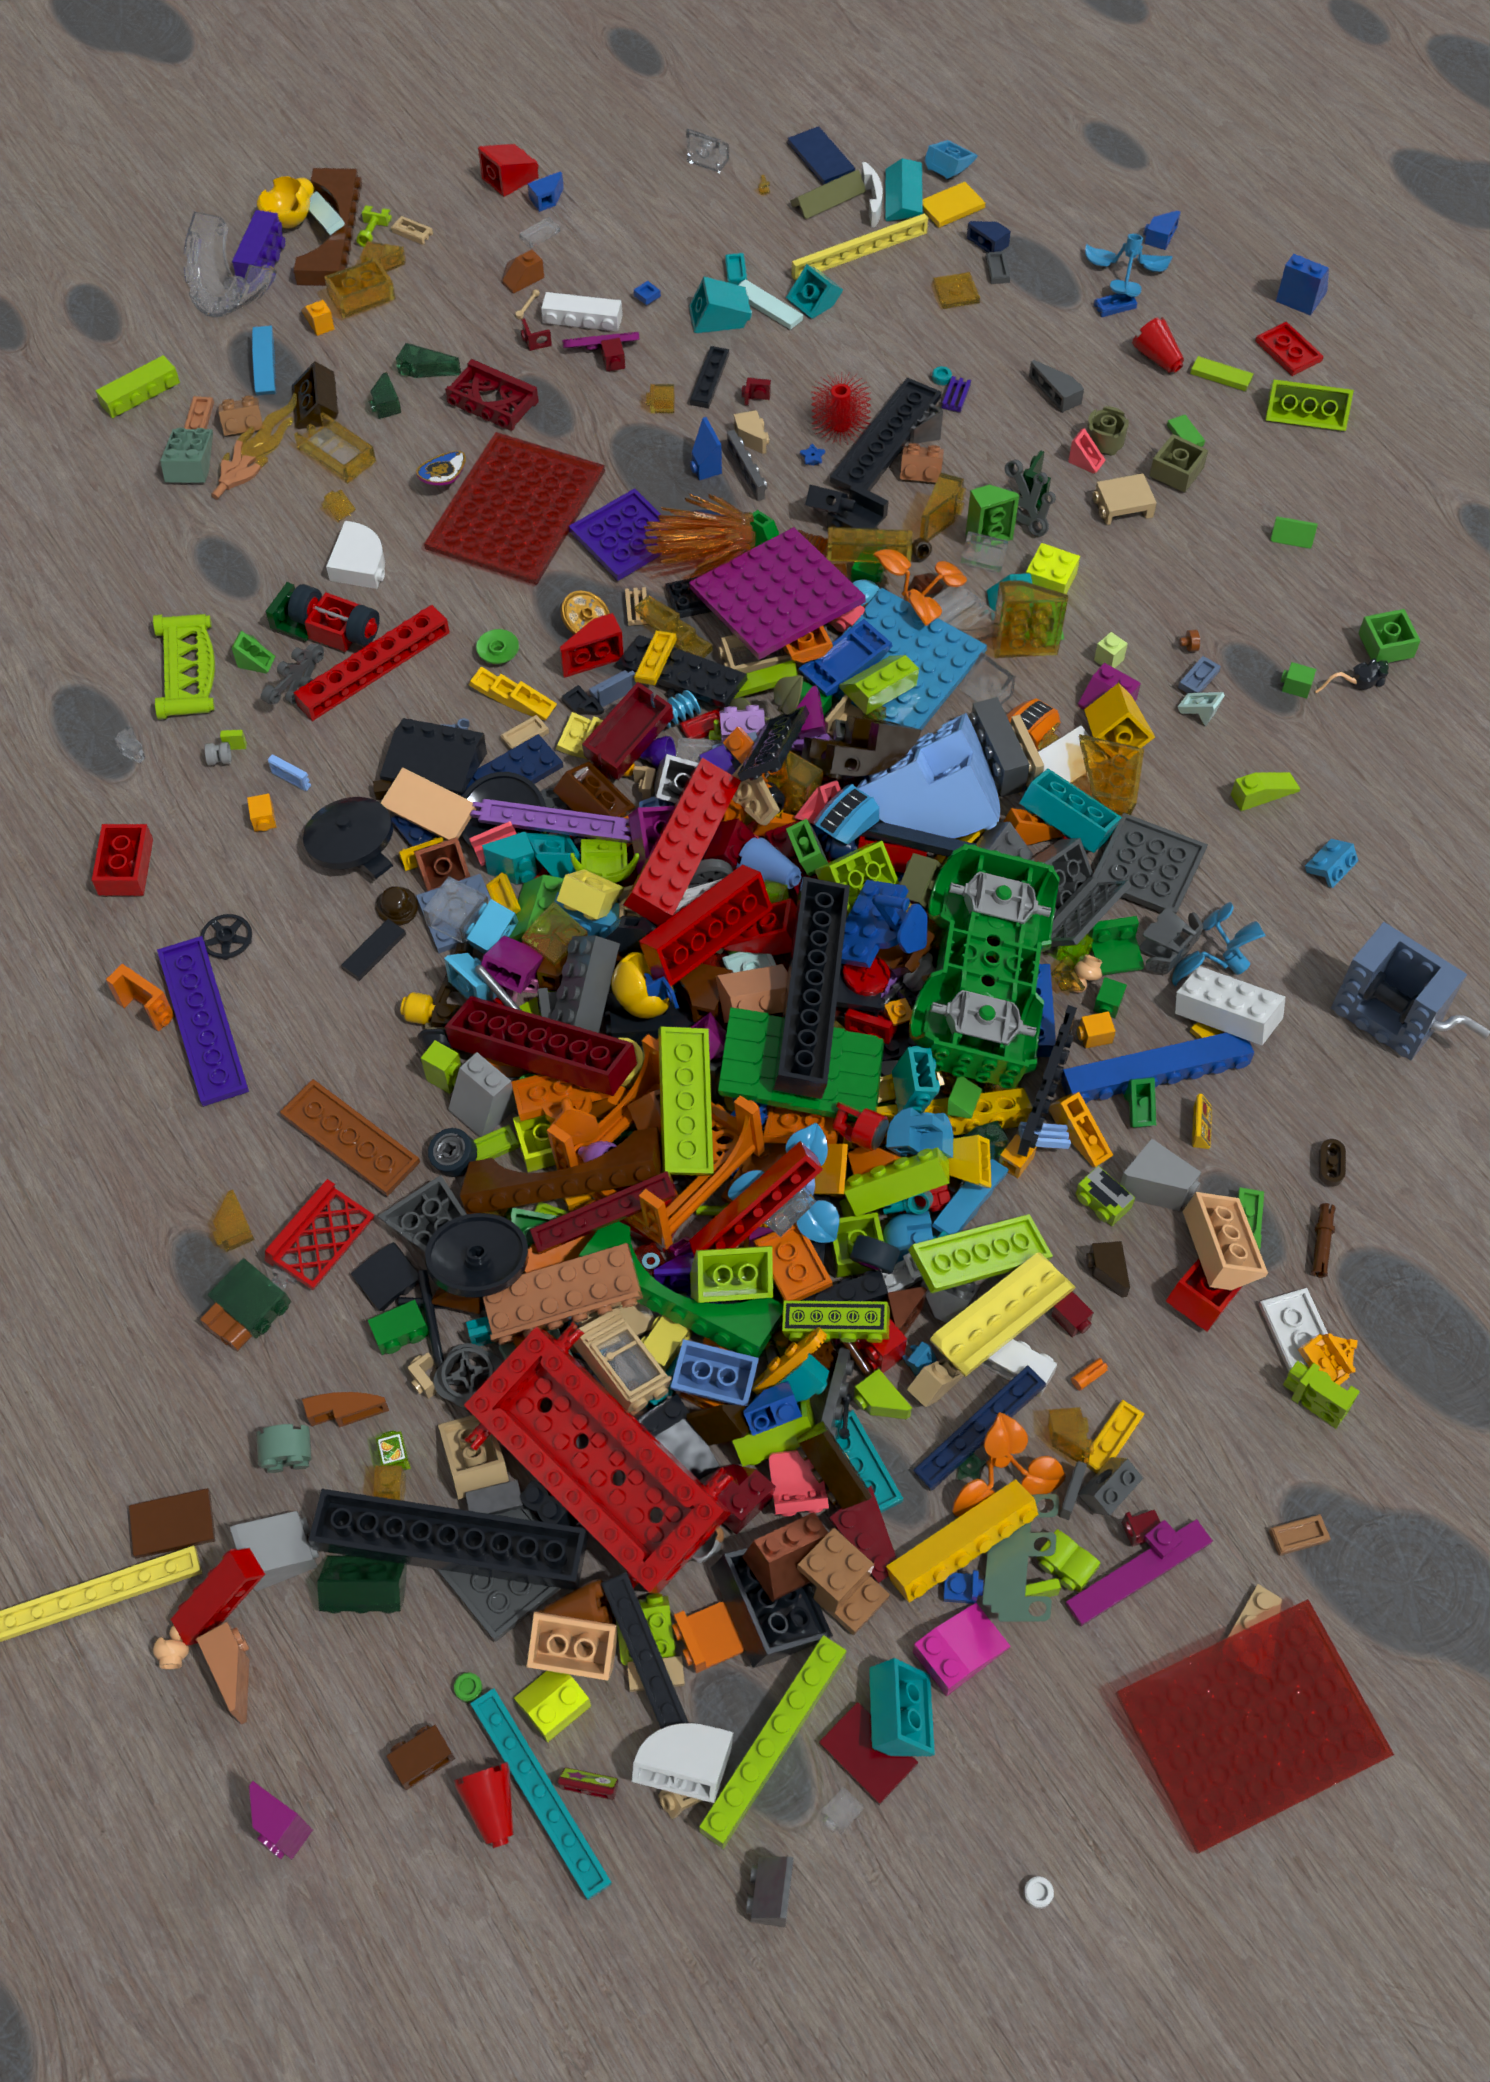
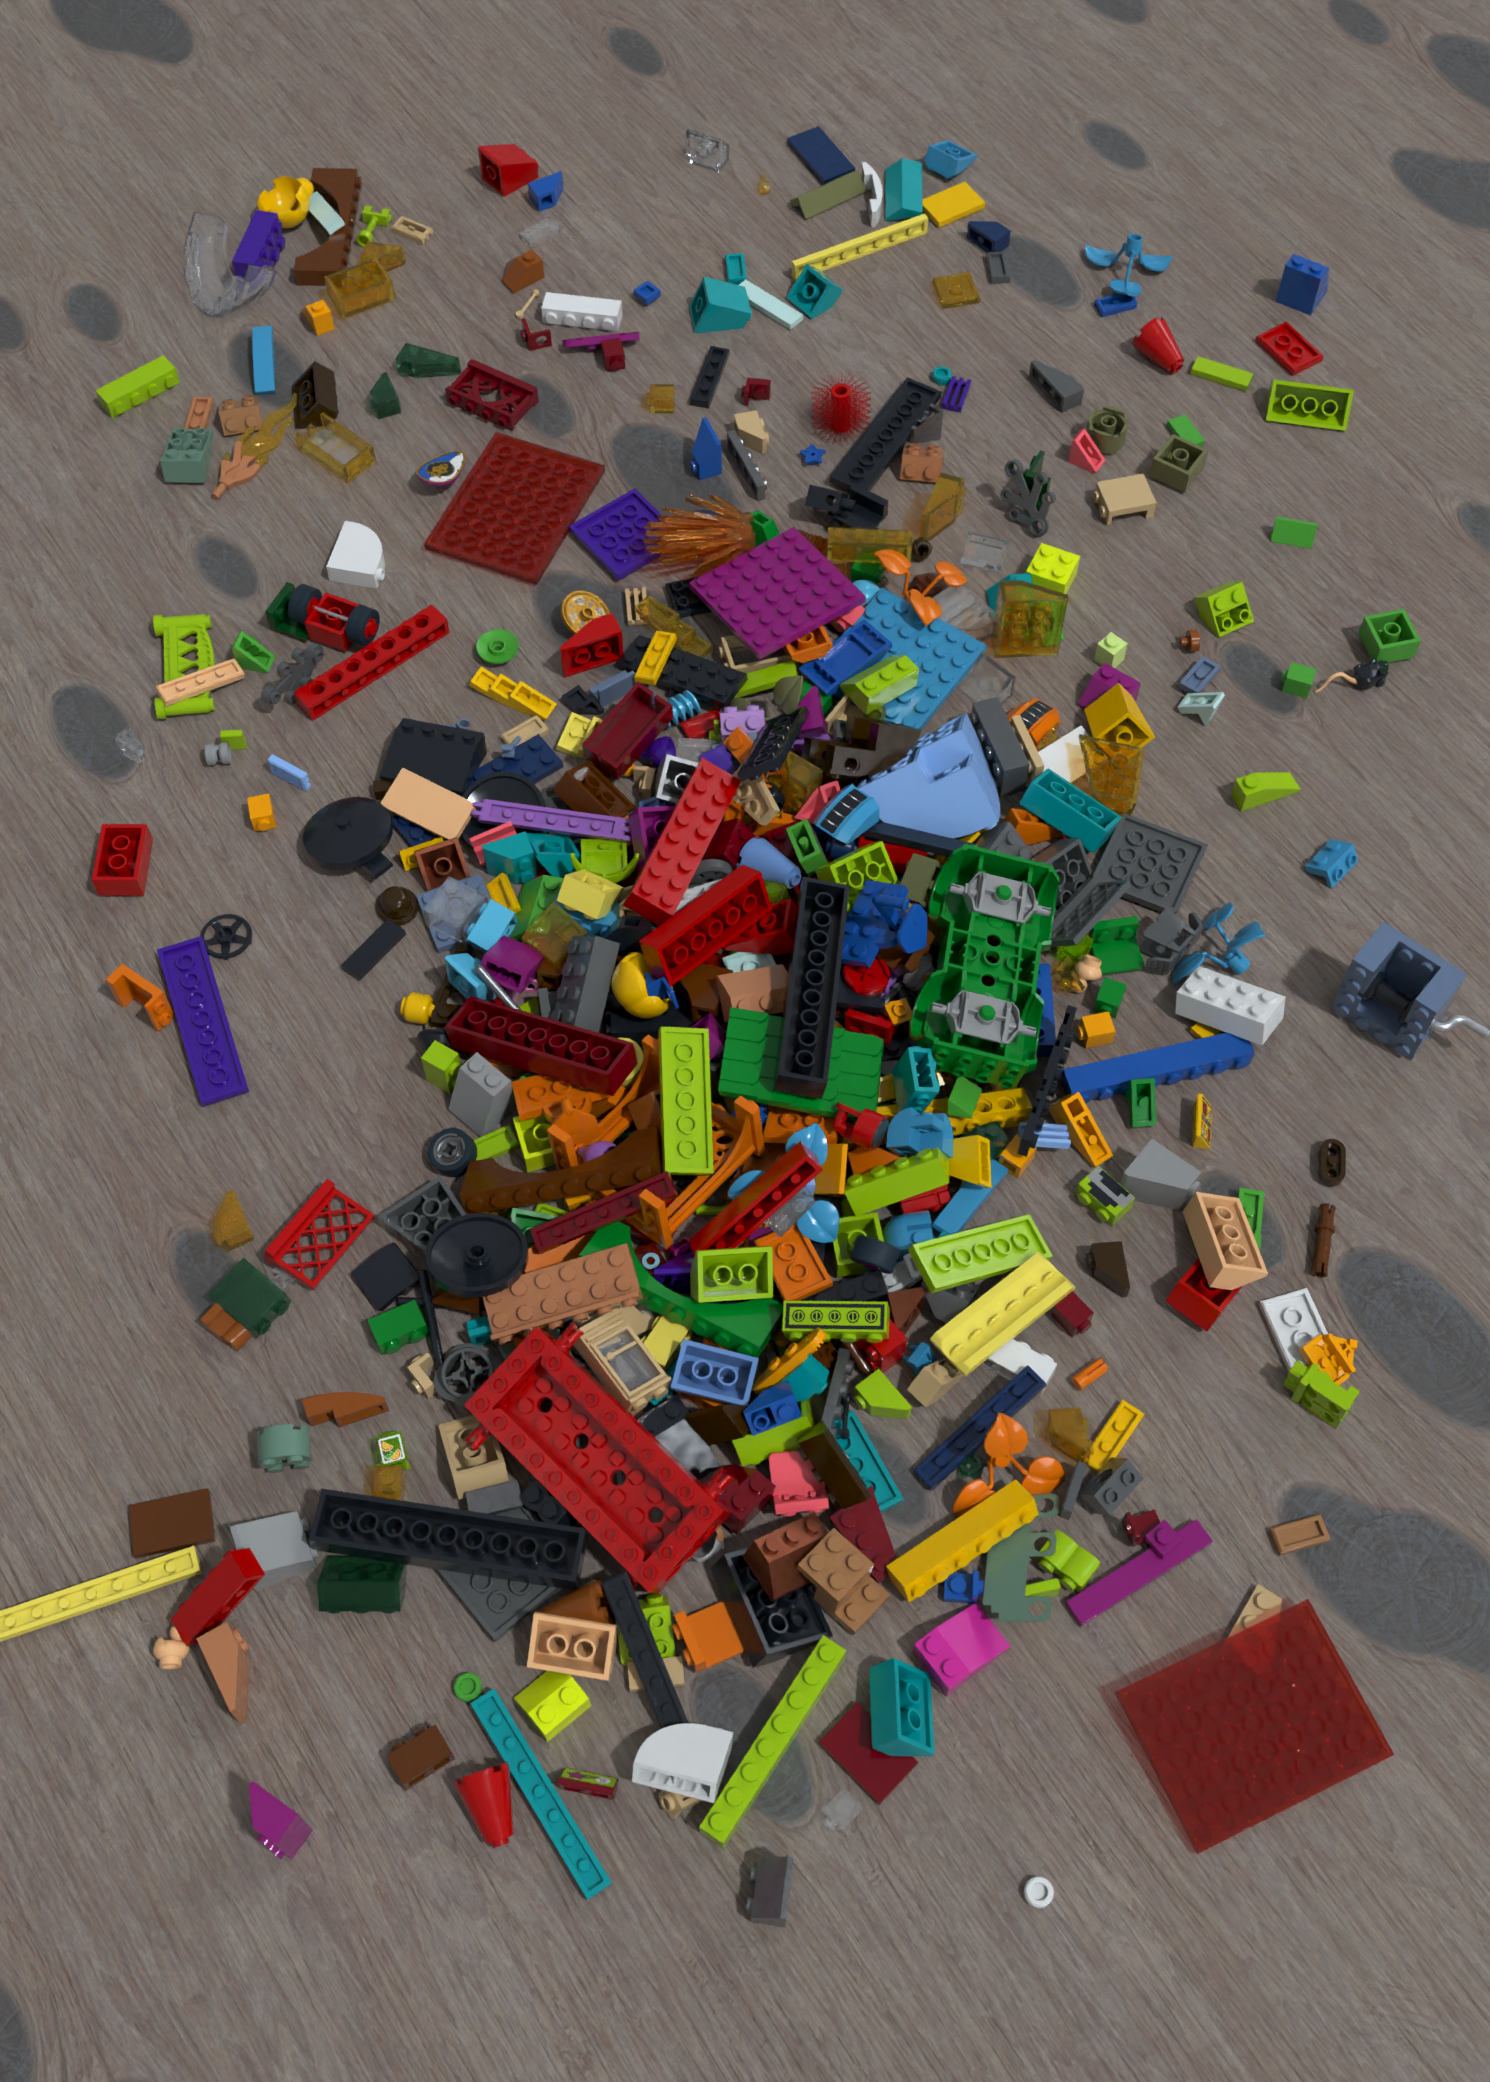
(200, 682): none -> light nougat tile
(338, 505): clear yellow bracket -> none
(350, 1137): dark orange plate -> none
(509, 749): none -> sand blue hand
(909, 1205): teal pin -> none
(992, 512): bright green slope -> none
(1161, 229): blue slope -> none
(1225, 608): none -> lime slope

